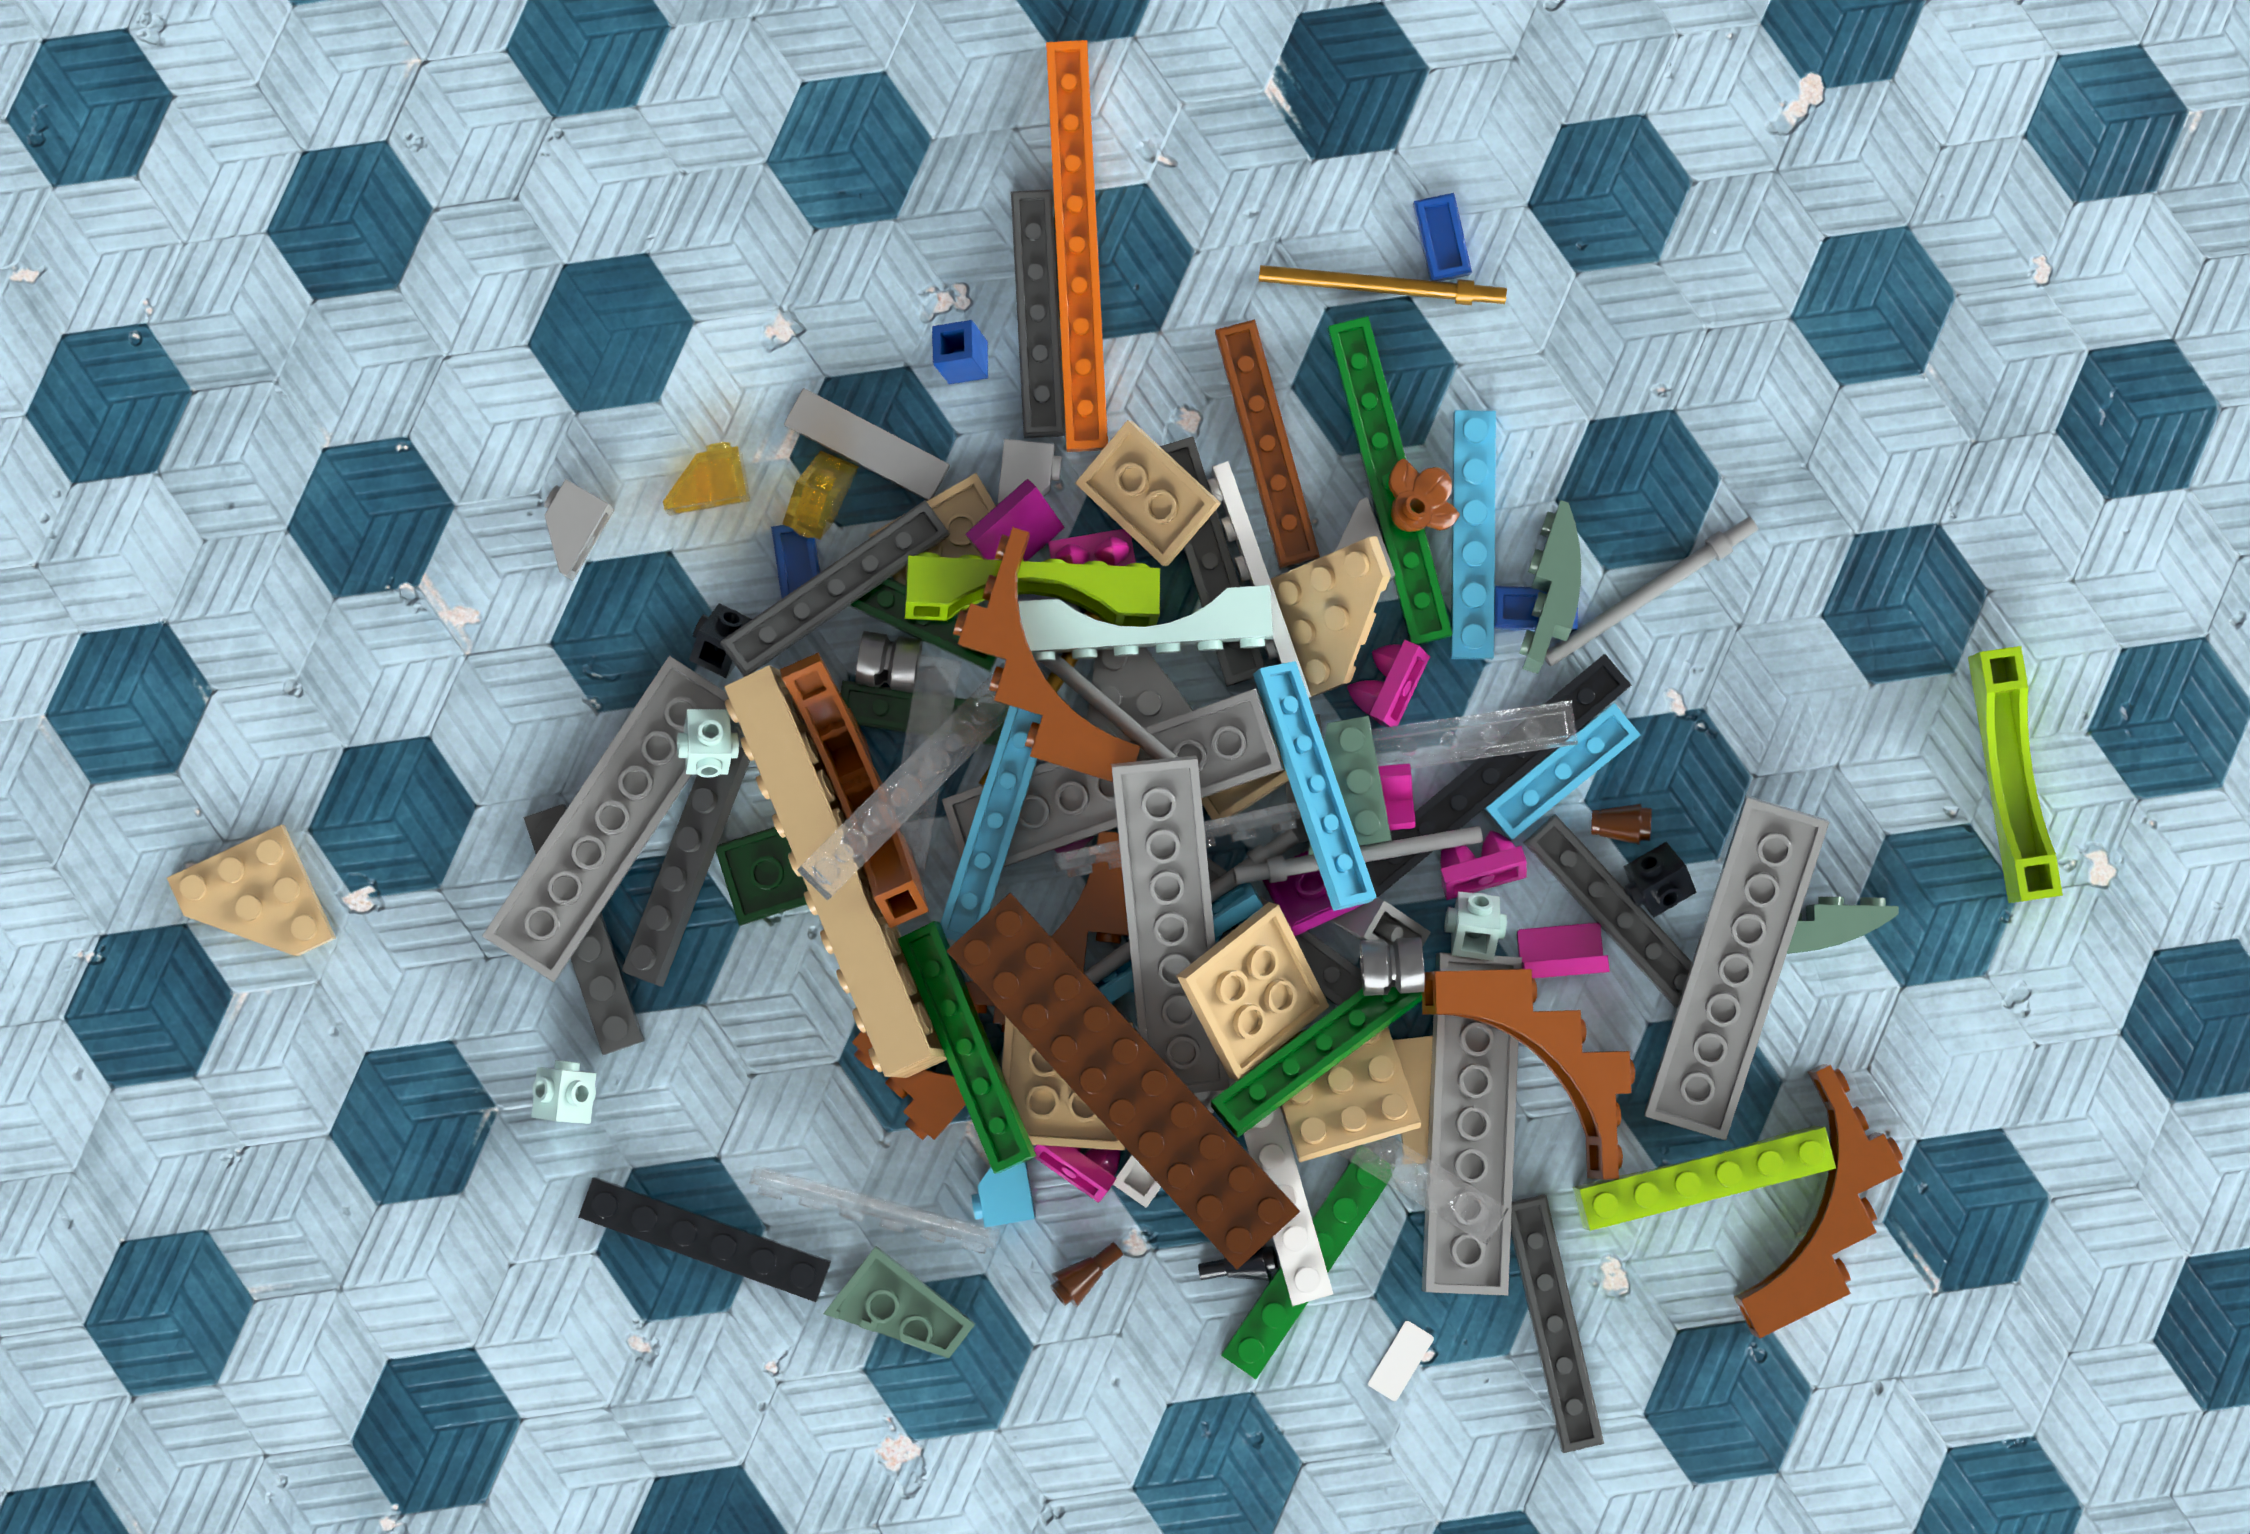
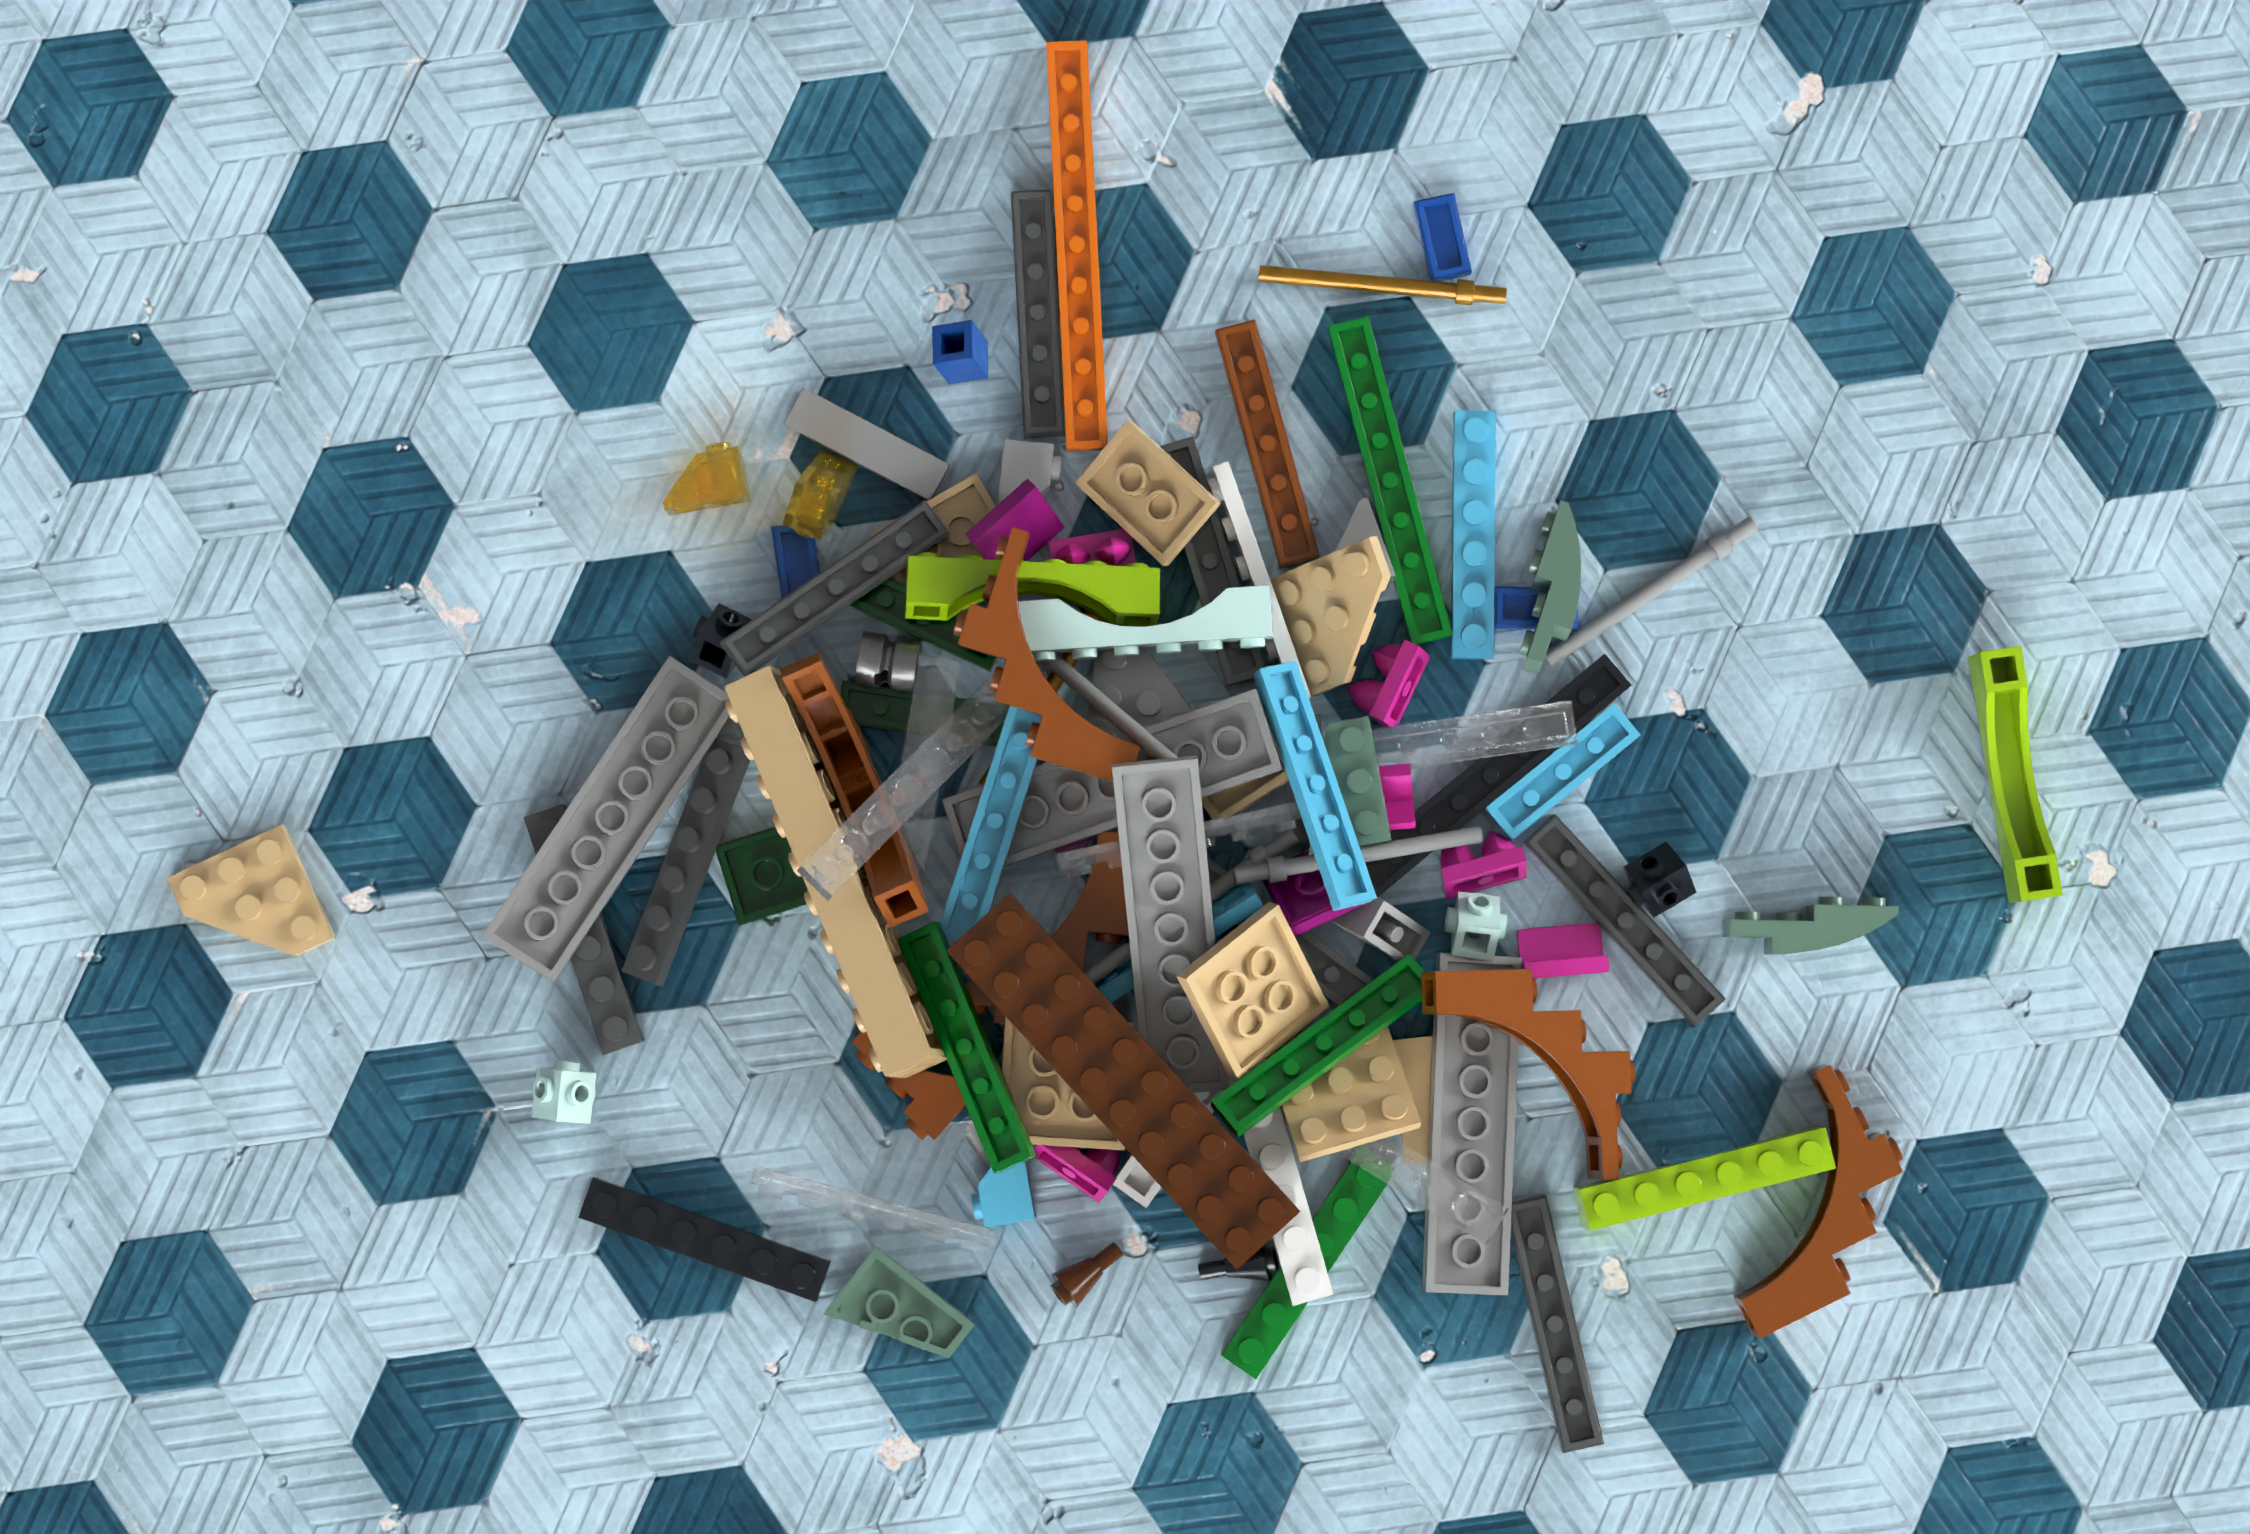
(574, 525): light grey slope -> none
(707, 742): light aqua brick -> none
(1392, 966): flat silver wheel -> none
(1401, 1361): white sticker -> none
(1425, 494): dark orange plate -> none
(1623, 823): reddish brown cone -> none
(1736, 967): light grey plate -> none

